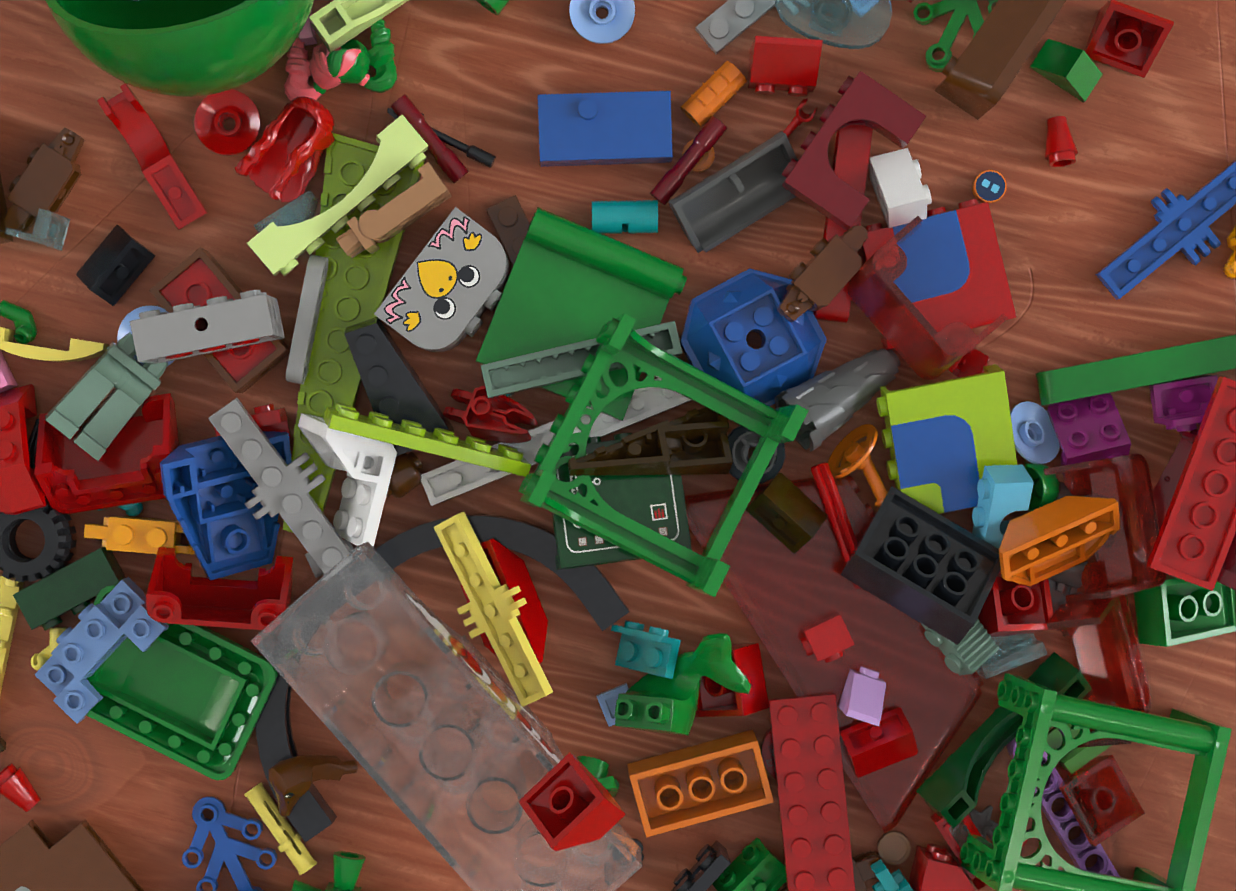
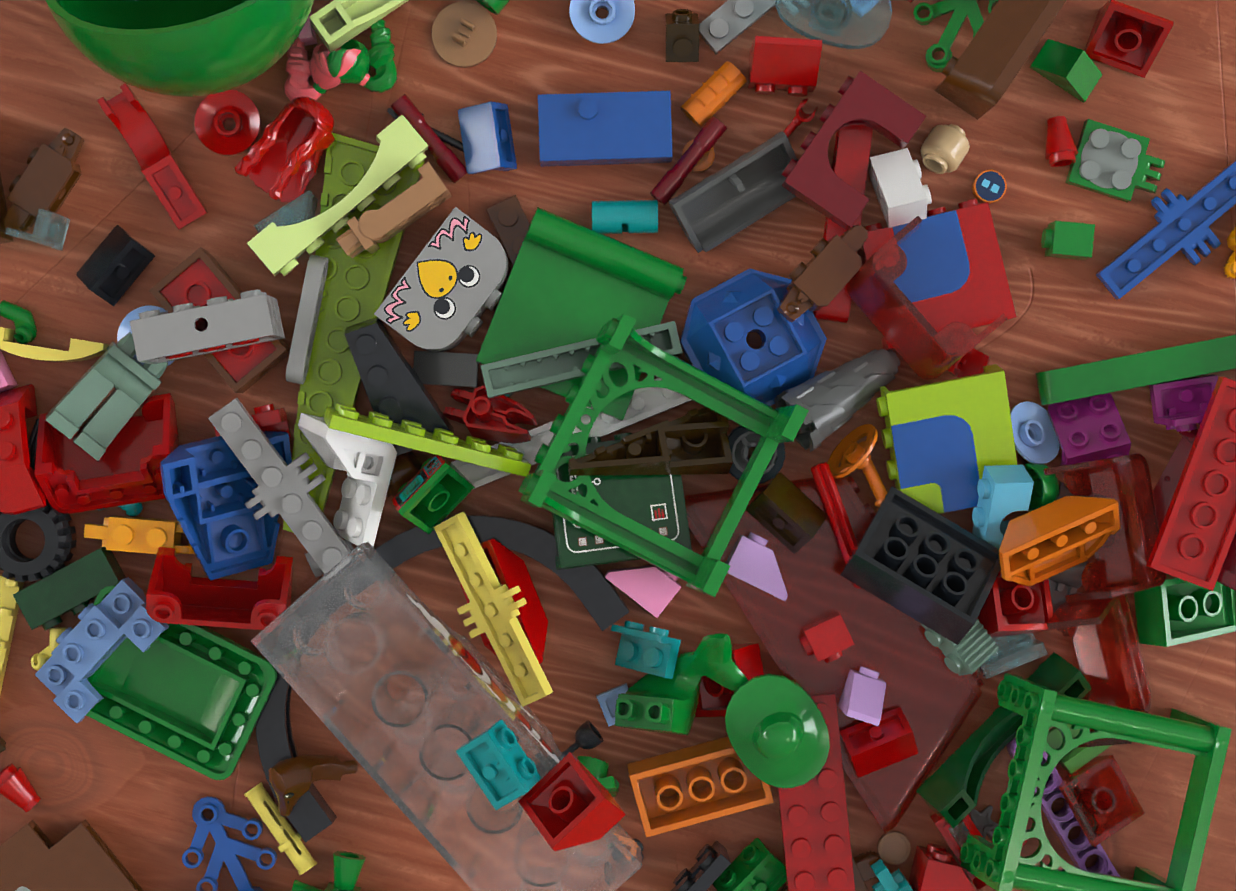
(432, 493): none -> green slope
(446, 368): none -> dark grey slope
(464, 34): none -> medium nougat piece
(487, 138): none -> panel
(499, 765): none -> teal bracket
(586, 738): none -> black hinge
(646, 585): none -> bright pink slope
(682, 36): none -> dark brown bracket
(756, 565): none -> lavender slope
(777, 731): none -> green hat
(944, 148): none -> tan head
(1068, 240): none -> green brick
(1113, 162): none -> piece

